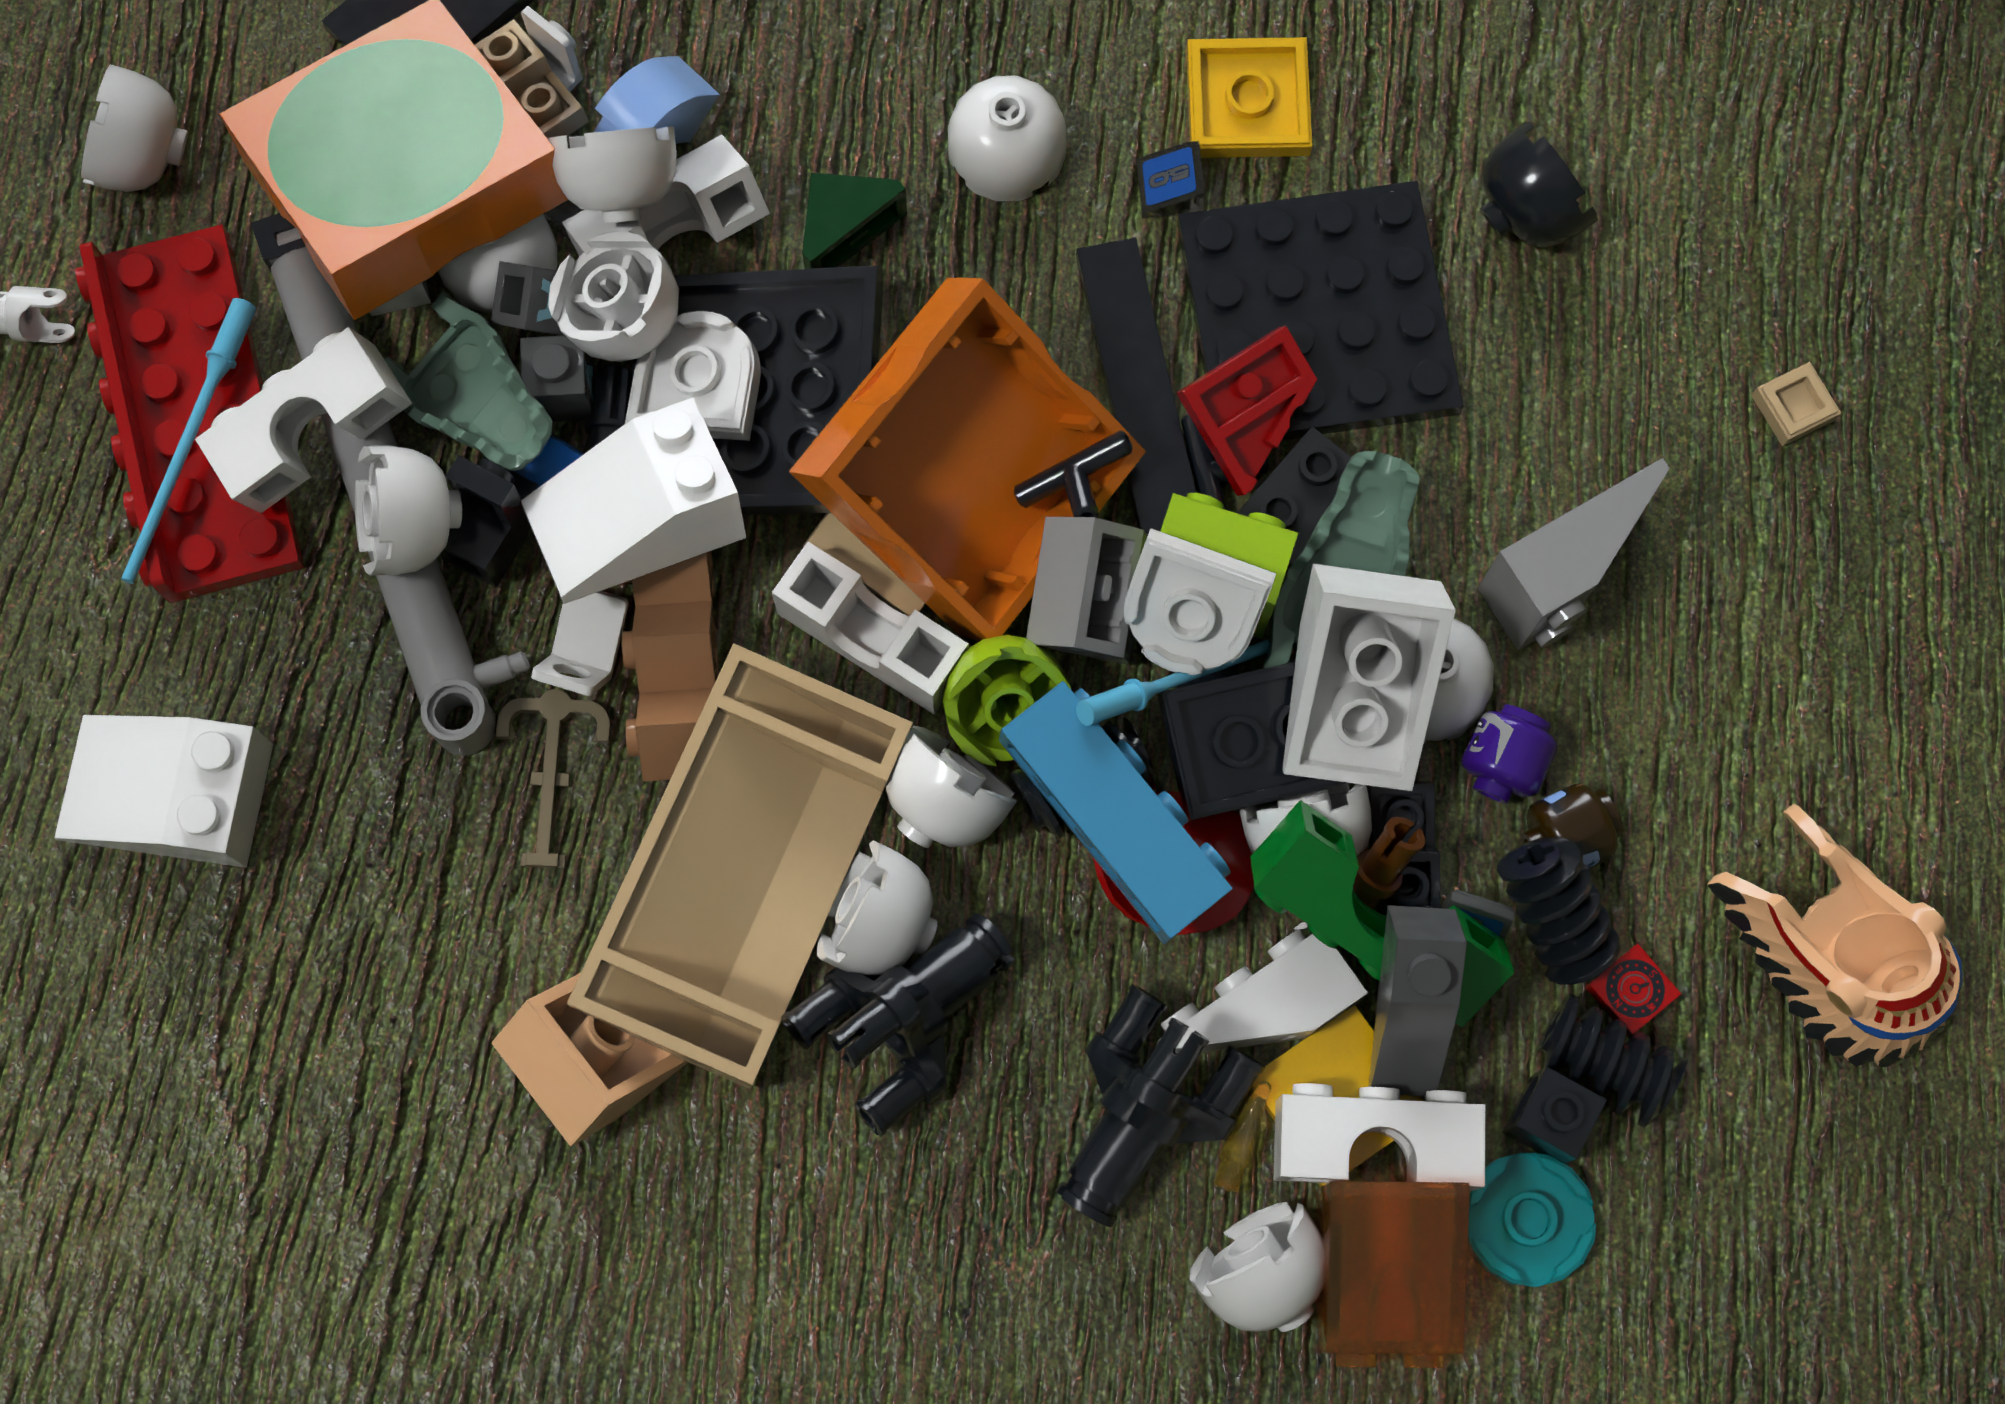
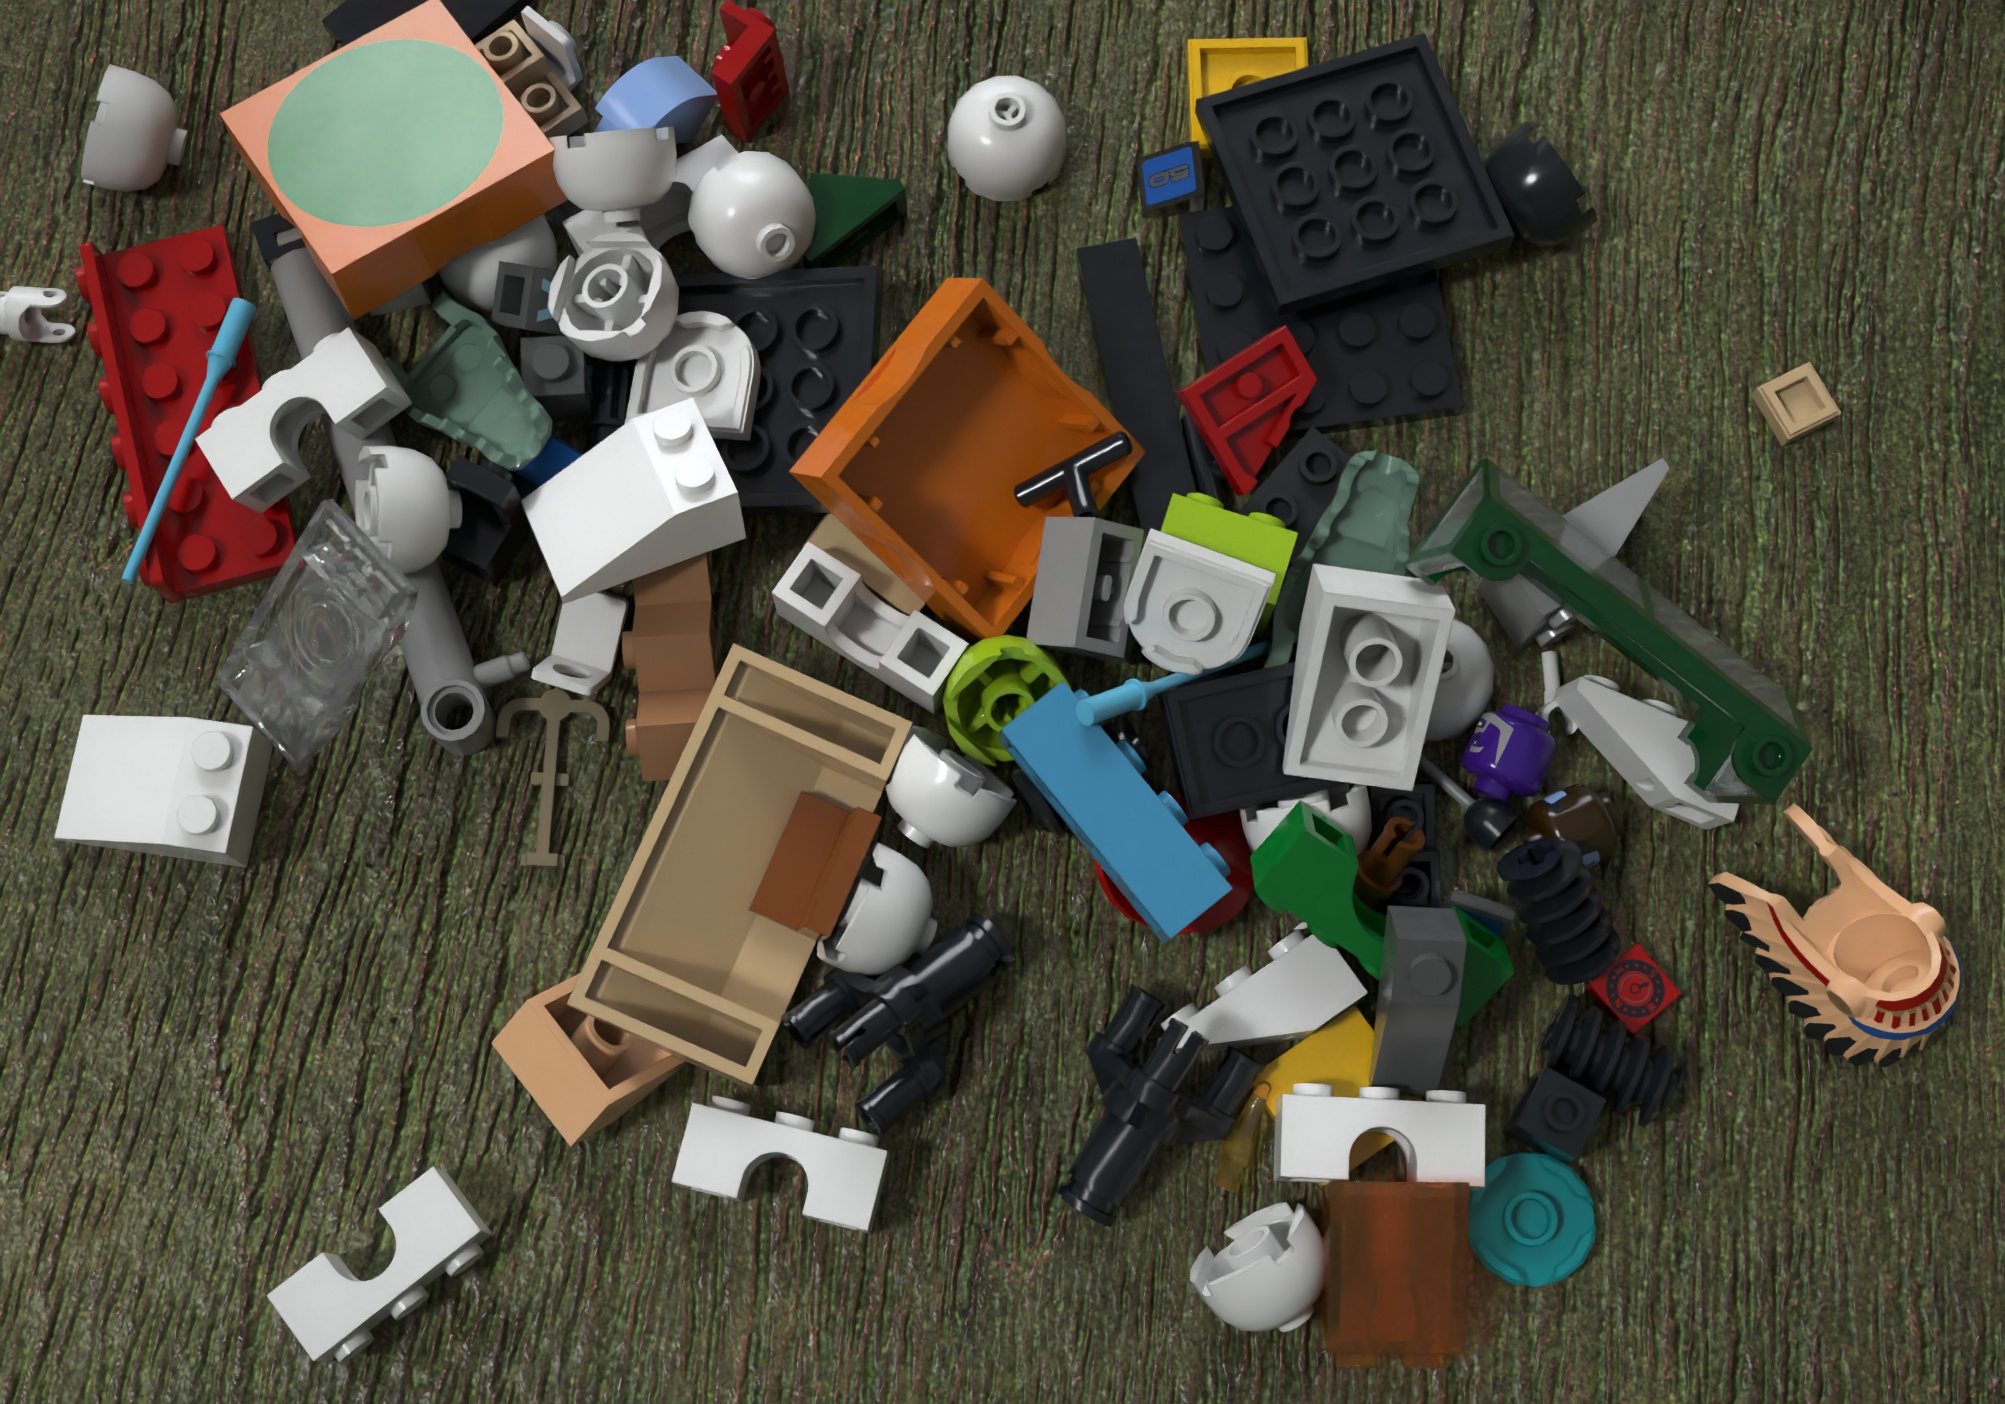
(318, 635): none -> clear slope
(433, 1234): none -> white arch
(727, 1145): none -> white arch
(748, 70): none -> red bracket
(752, 216): none -> white cylinder
(814, 866): none -> dark orange panel
(1352, 174): none -> black plate
(1485, 819): none -> black hinge
(1551, 683): none -> white hand
(1642, 747): none -> white slope
(1744, 725): none -> dark green windscreen

